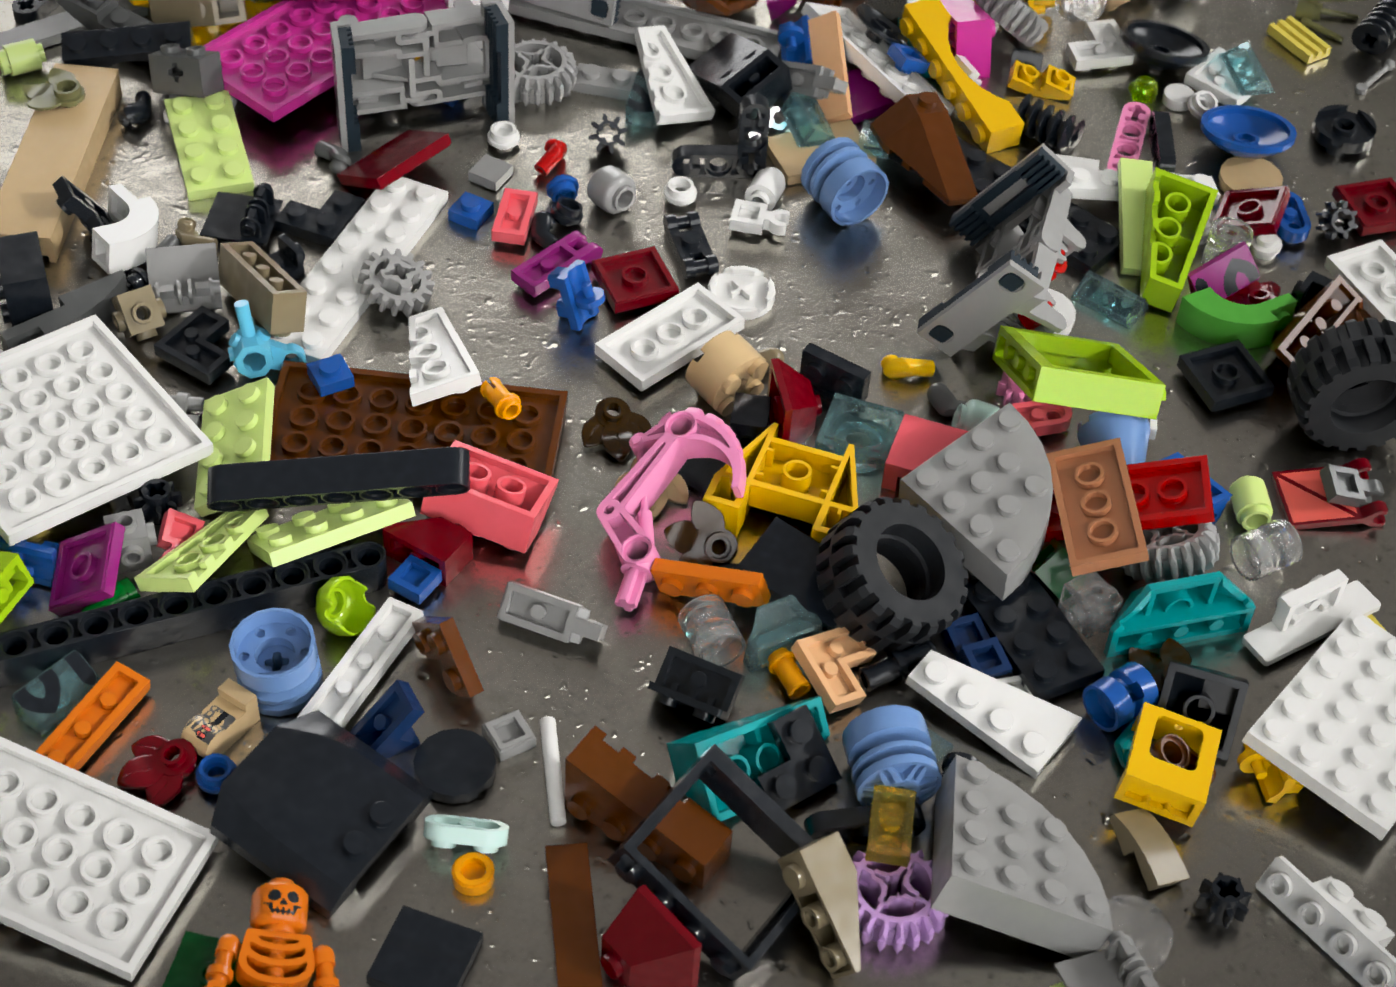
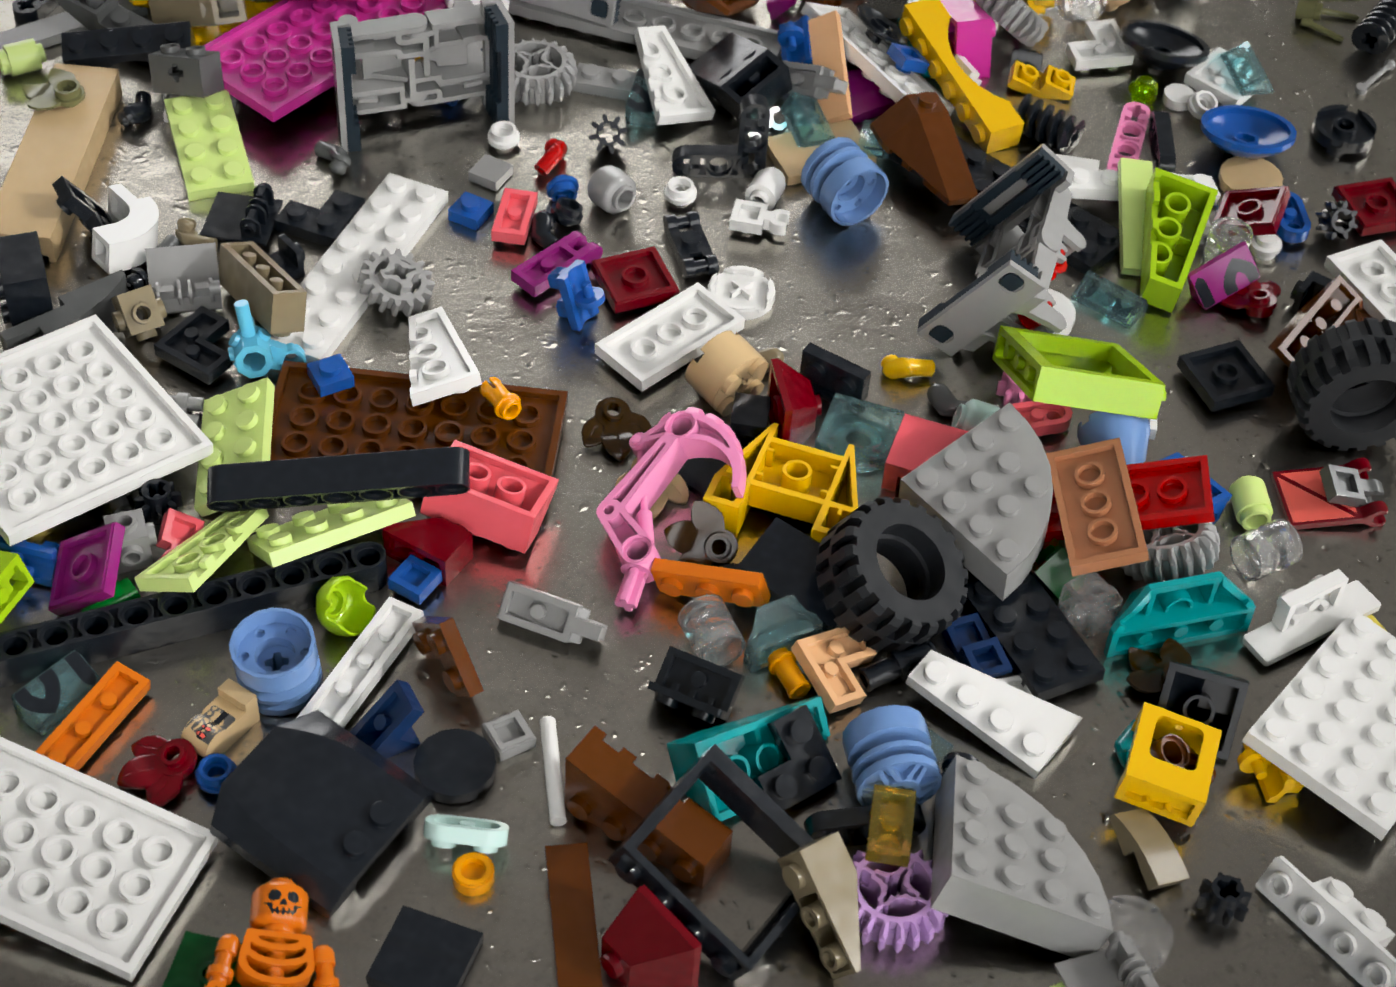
(394, 159): dark red tile -> none
(1120, 696): blue wheel -> none
(1223, 321): bright green arch -> none
(1299, 40): light yellow tile -> none

